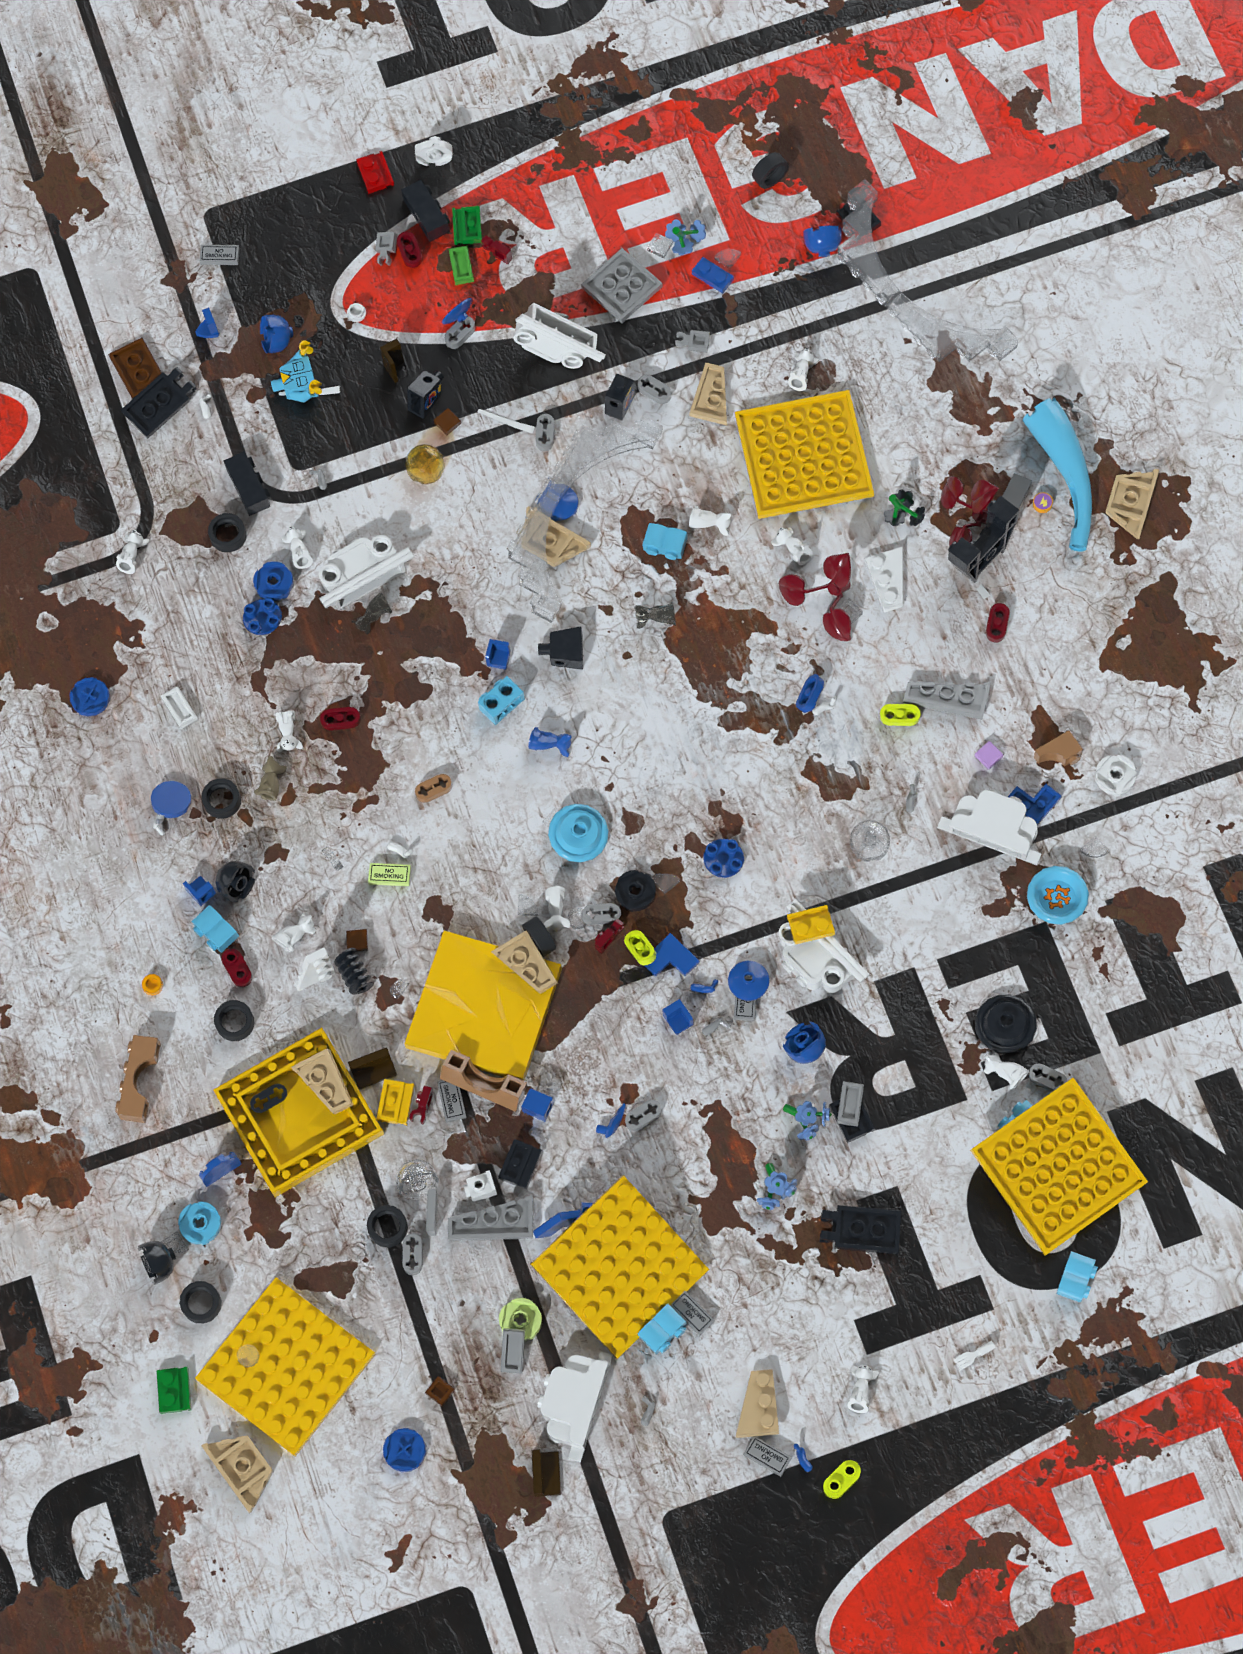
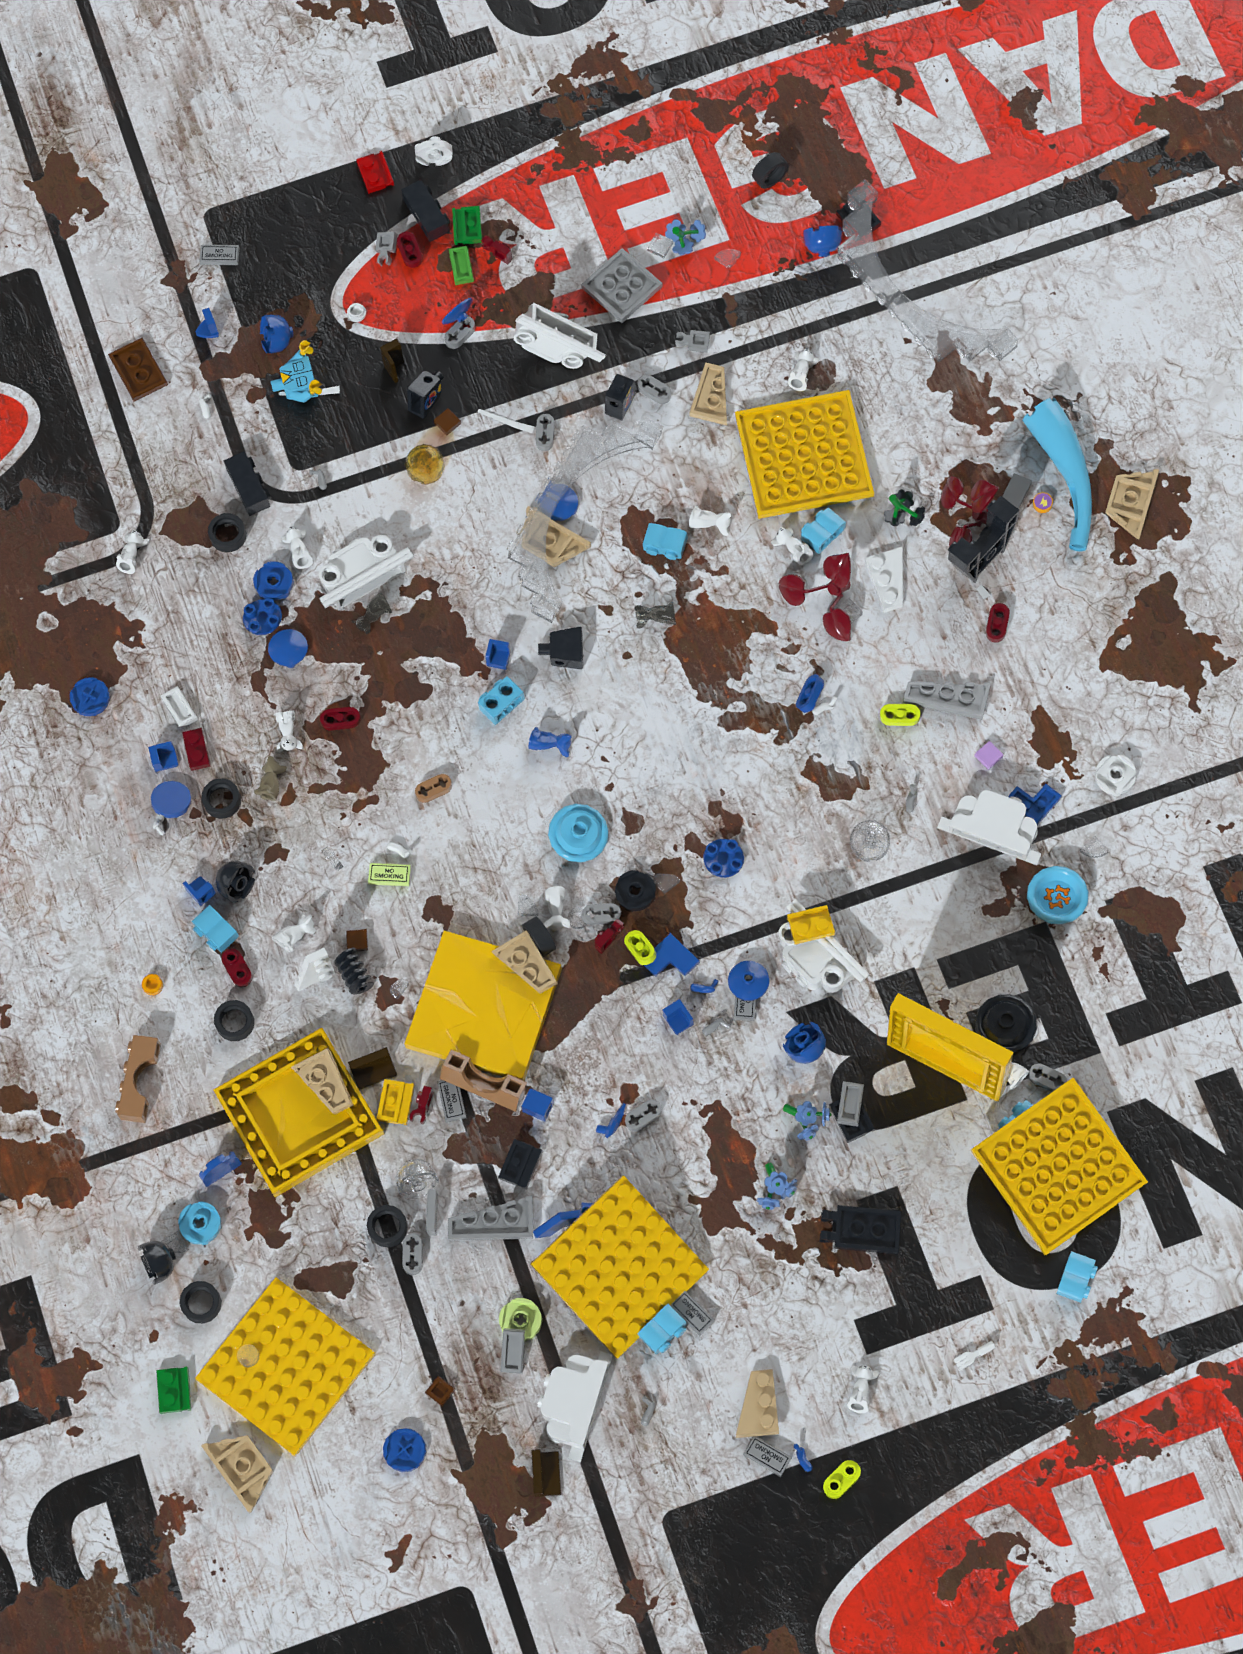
(158, 402): black tile -> none
(163, 756): none -> blue panel
(196, 749): none -> dark red plate
(271, 1102): black beam -> none
(288, 648): none -> blue dish
(487, 1189): white brick -> none
(712, 275): blue plate -> none
(822, 530): none -> medium azure brick
(948, 1047): none -> yellow tile
(1061, 749): medium nougat arch -> none

